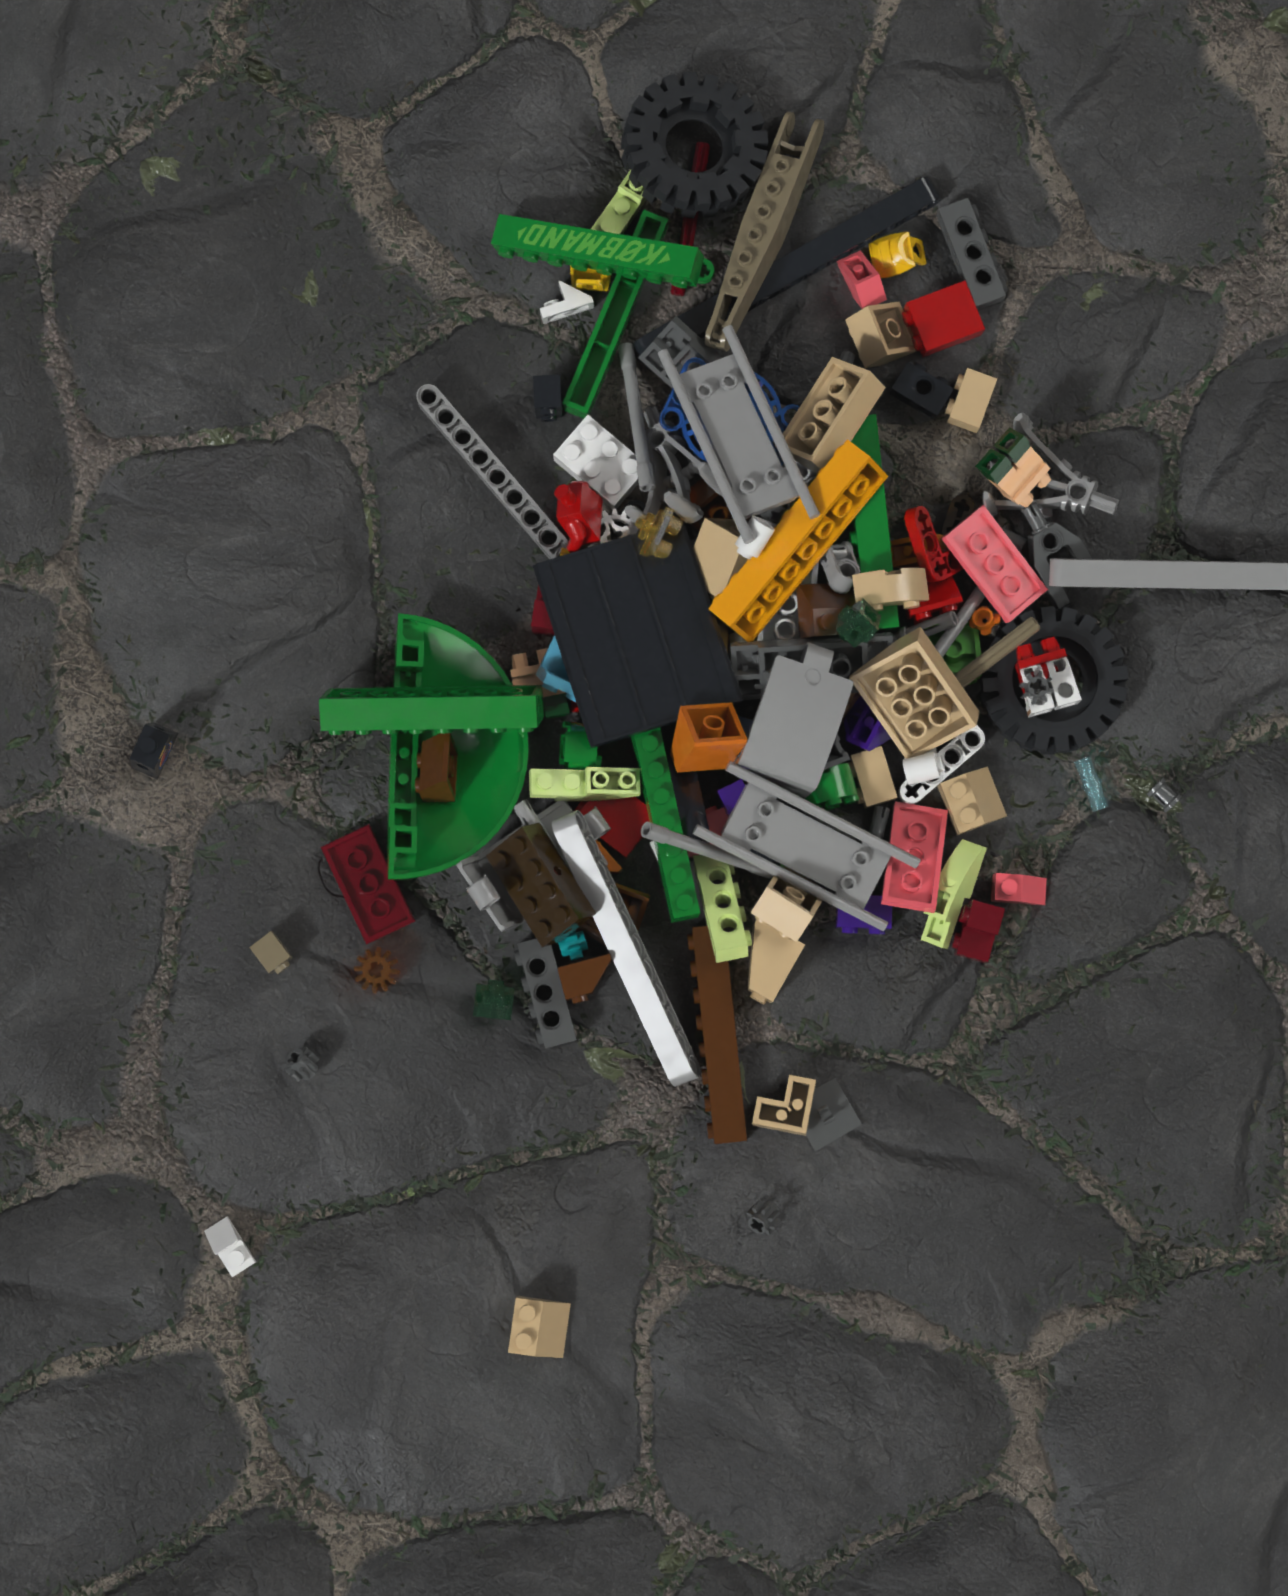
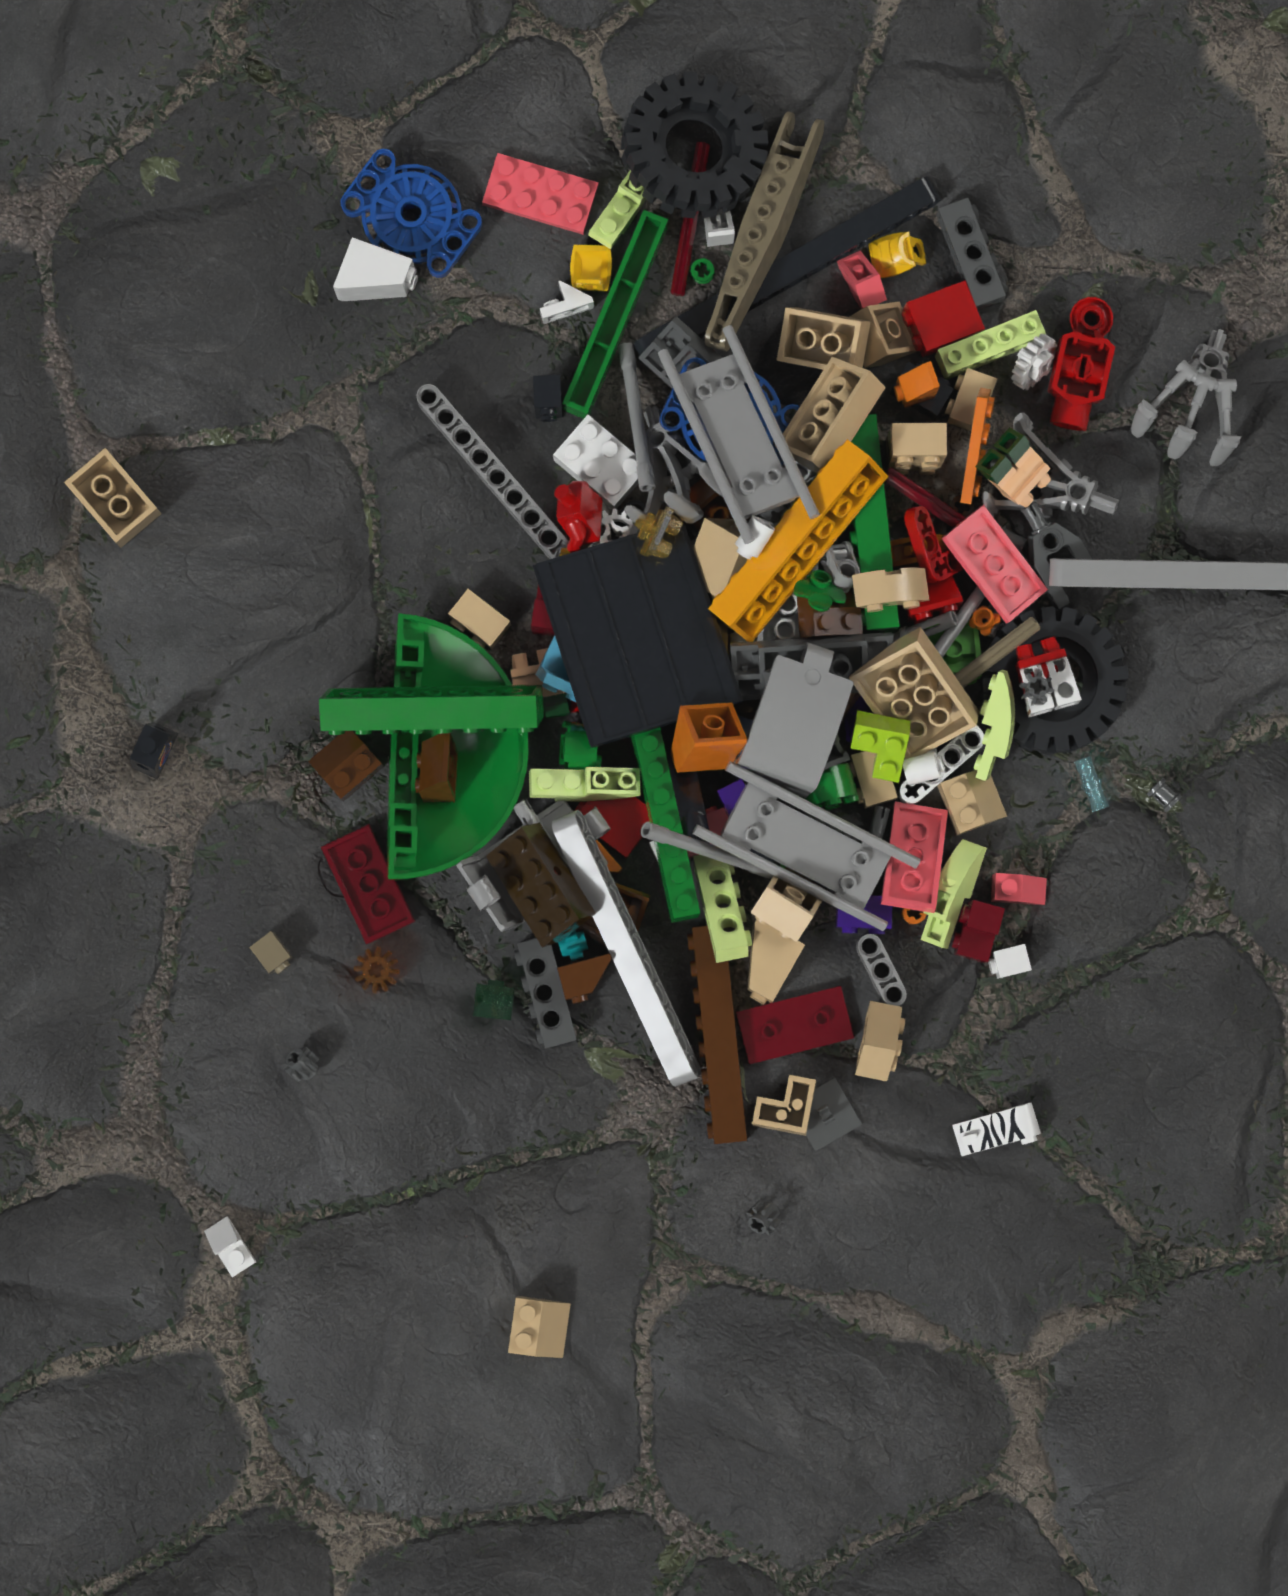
(112, 498): none -> tan brick
(346, 764): none -> reddish brown slope
(373, 273): none -> white slope
(407, 191): none -> blue piece
(478, 619): none -> tan brick
(540, 193): none -> coral plate
(597, 251): green brick -> none
(719, 229): none -> white slope
(795, 1025): none -> dark red plate
(815, 337): none -> tan brick
(819, 591): none -> green plate
(858, 623): clear green brick -> none
(880, 1041): none -> tan brick
(881, 956): none -> light grey beam
(886, 738): none -> lime brick
(911, 920): none -> orange bush
(916, 447): none -> tan brick
(917, 385): none -> orange slope
(923, 497): none -> dark red axle
(979, 436): none -> orange plate
(989, 345): none -> yellowish green brick
(997, 1129): none -> white door
(999, 714): none -> yellowish green slope
(1009, 961): none -> white brick
(1034, 361): none -> white gear
(1081, 365): none -> red brick
(1206, 379): none -> light grey piece

